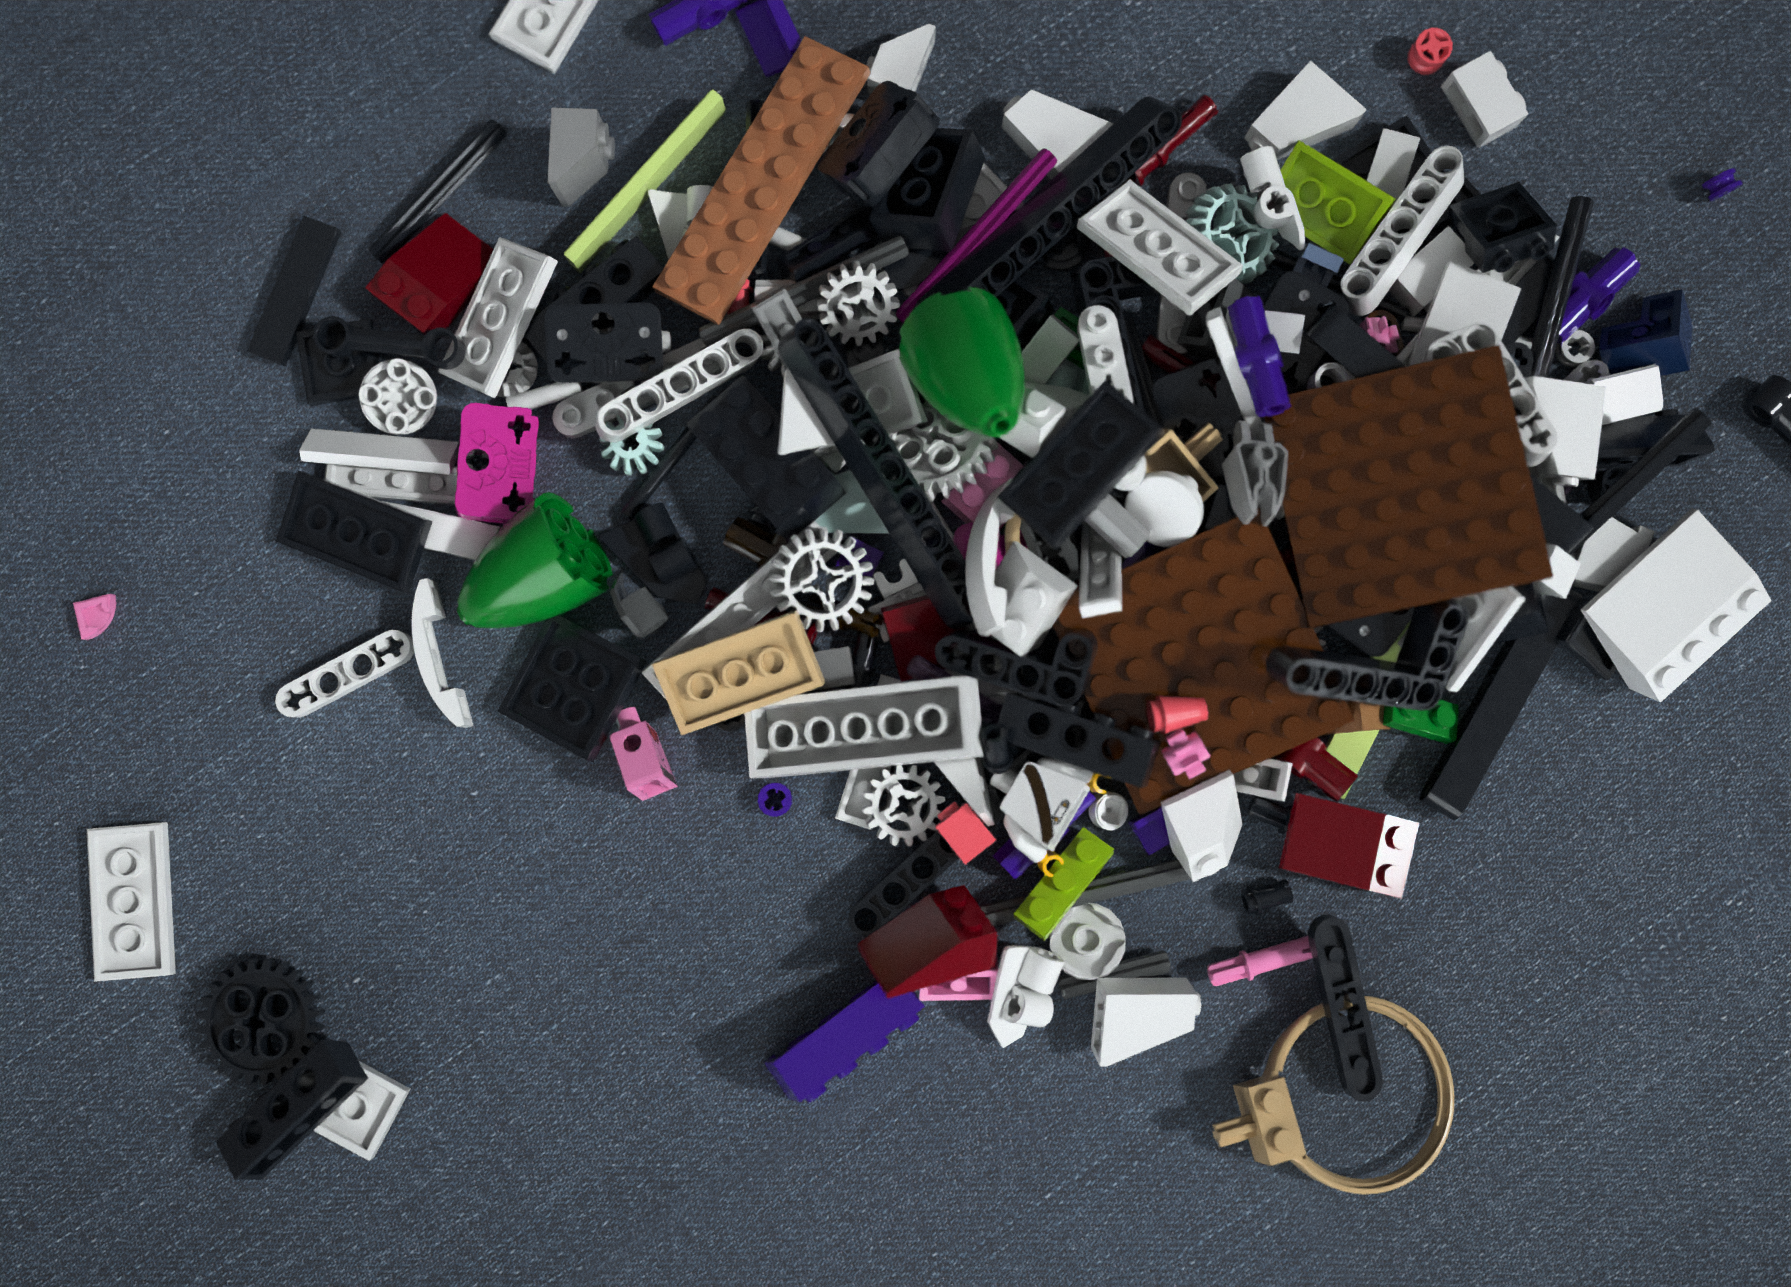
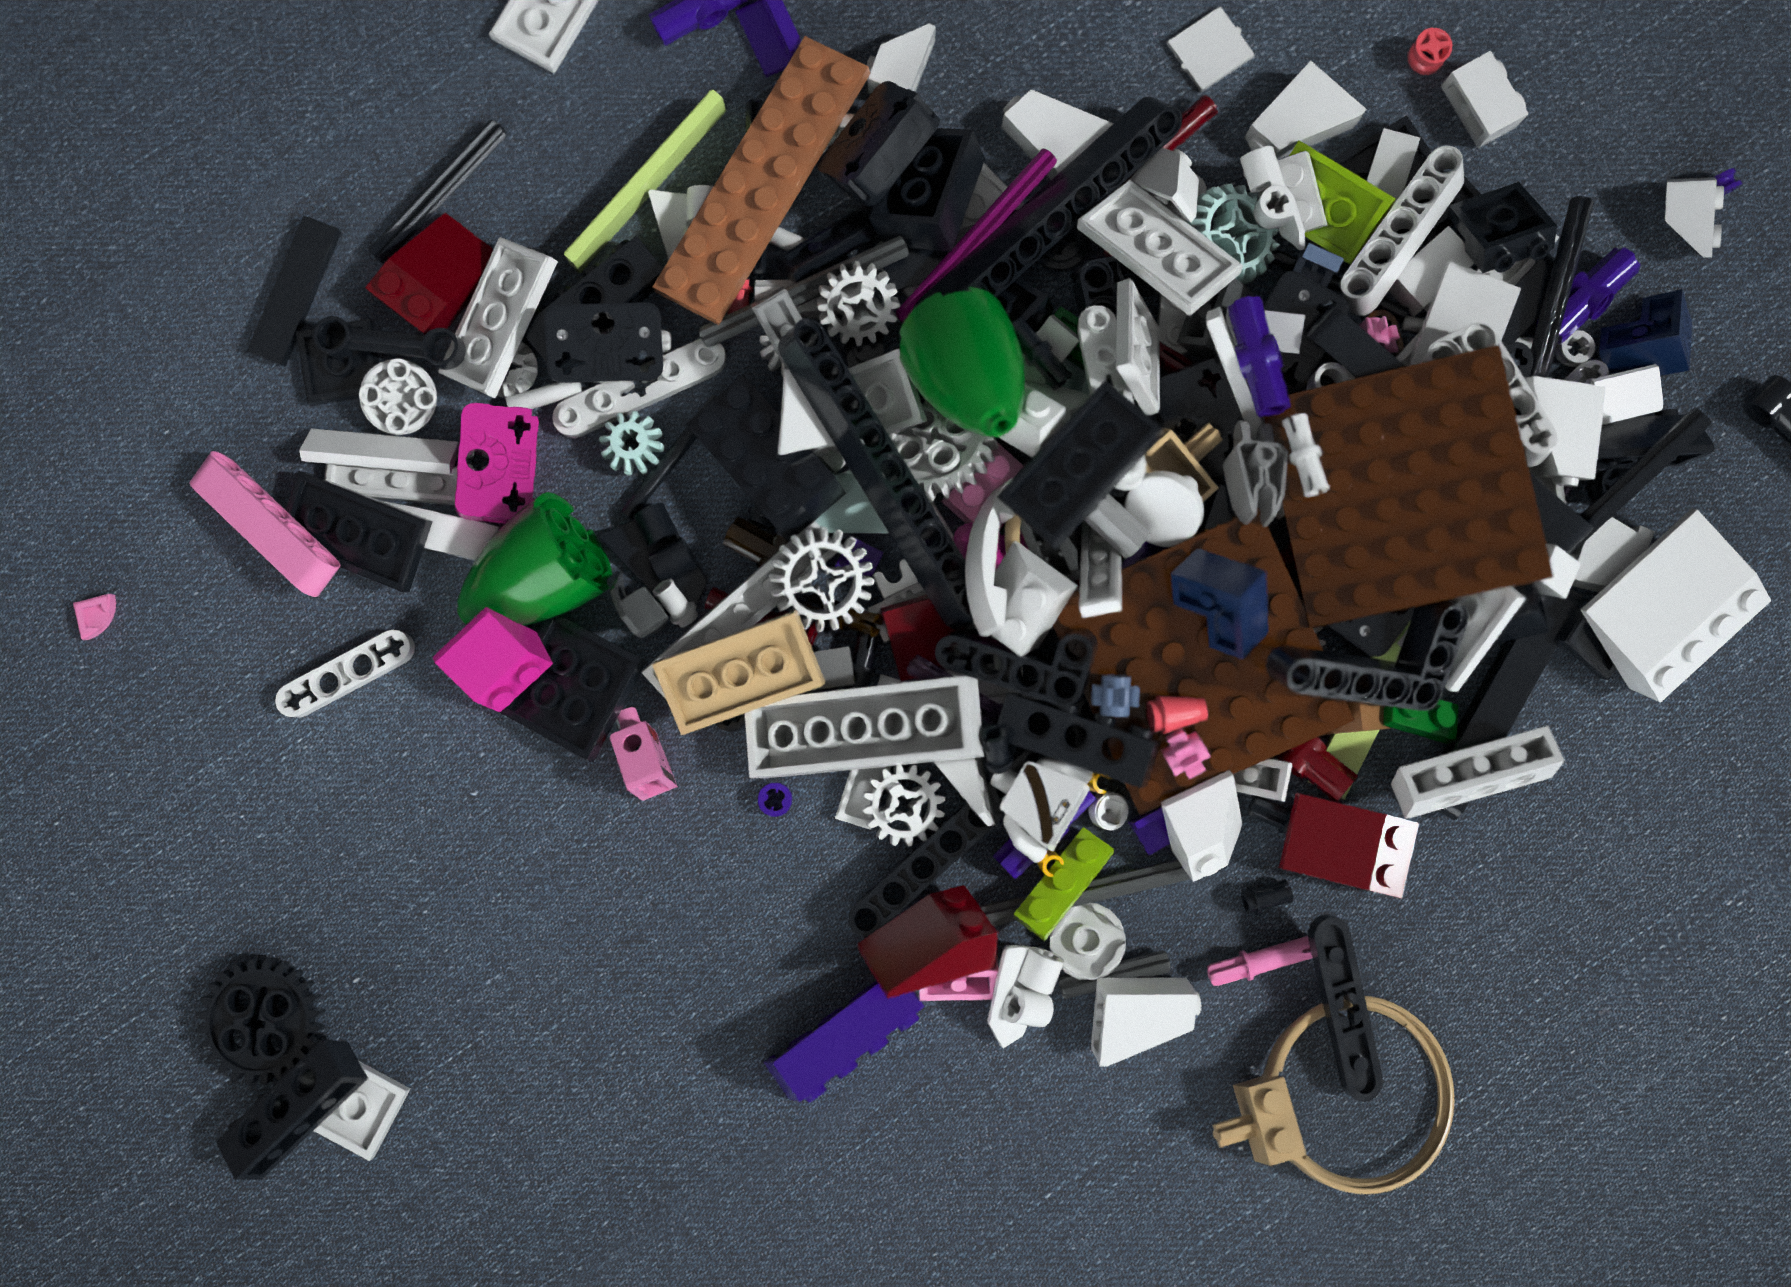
(131, 901): white tile -> none
(265, 524): none -> bright pink beam
(426, 609): white slope -> none
(493, 659): none -> dark pink slope
(577, 152): light grey slope -> none
(675, 603): none -> white pin
(692, 372): white beam -> none
(964, 831): coral brick -> none
(1039, 355): none -> black pin
(1115, 695): none -> sand blue gear
(1137, 347): none -> white tile
(1170, 181): none -> white slope
(1210, 49): none -> white piece
(1229, 596): none -> dark blue panel
(1301, 181): none -> white plate
(1305, 455): none -> white pin
(1476, 772): none -> white brick
(1691, 211): none -> white slope

